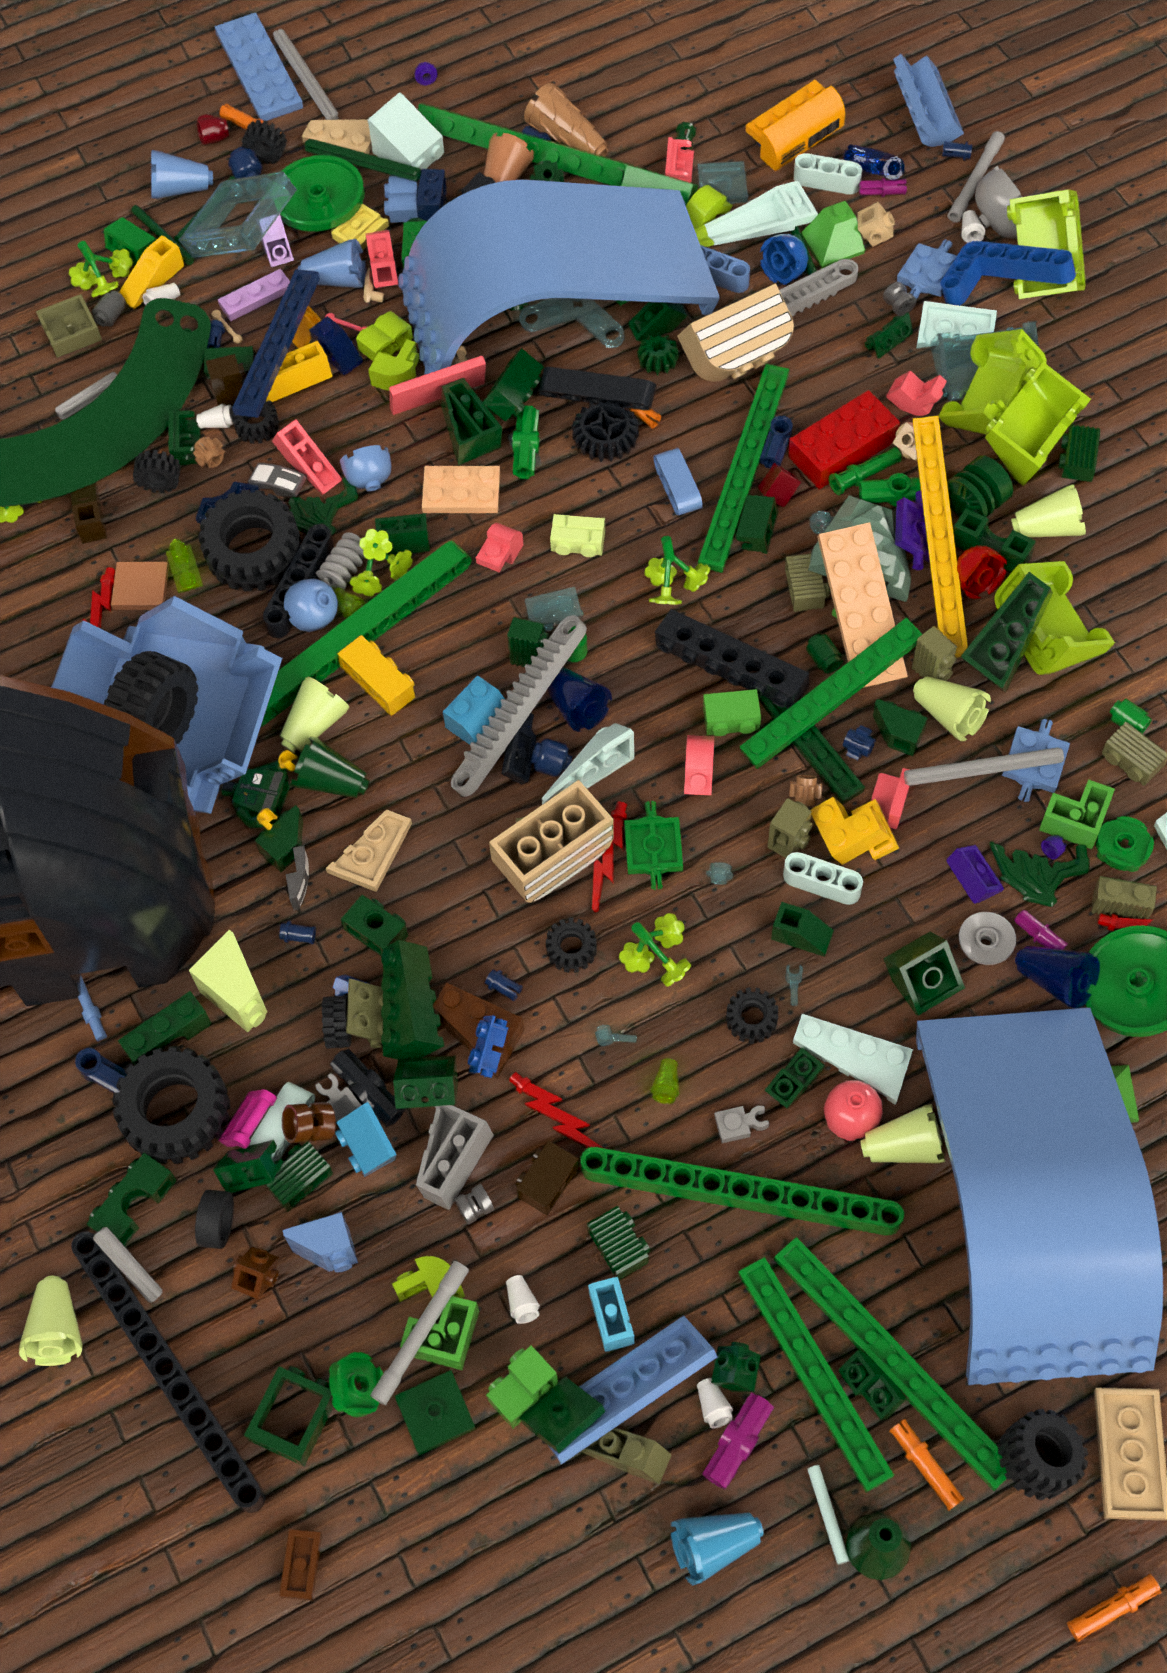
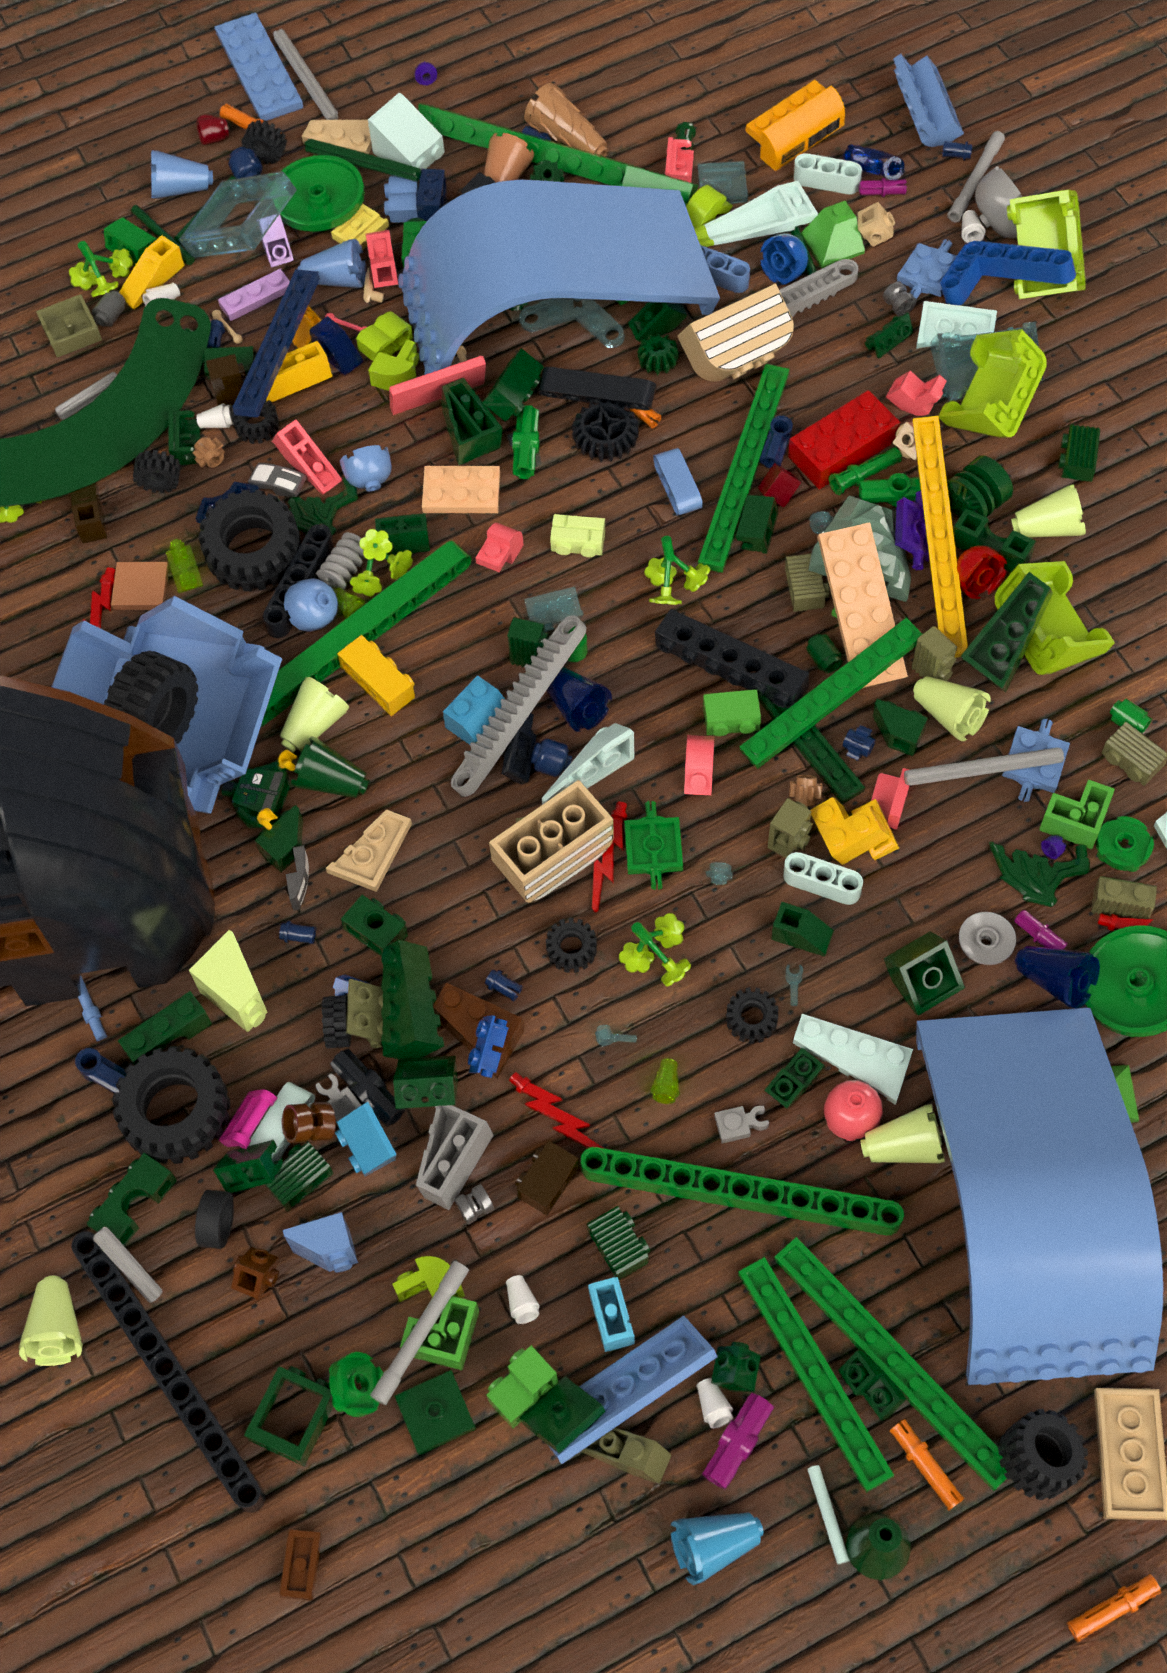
(974, 873): dark purple slope -> none
(1034, 421): lime windscreen -> none

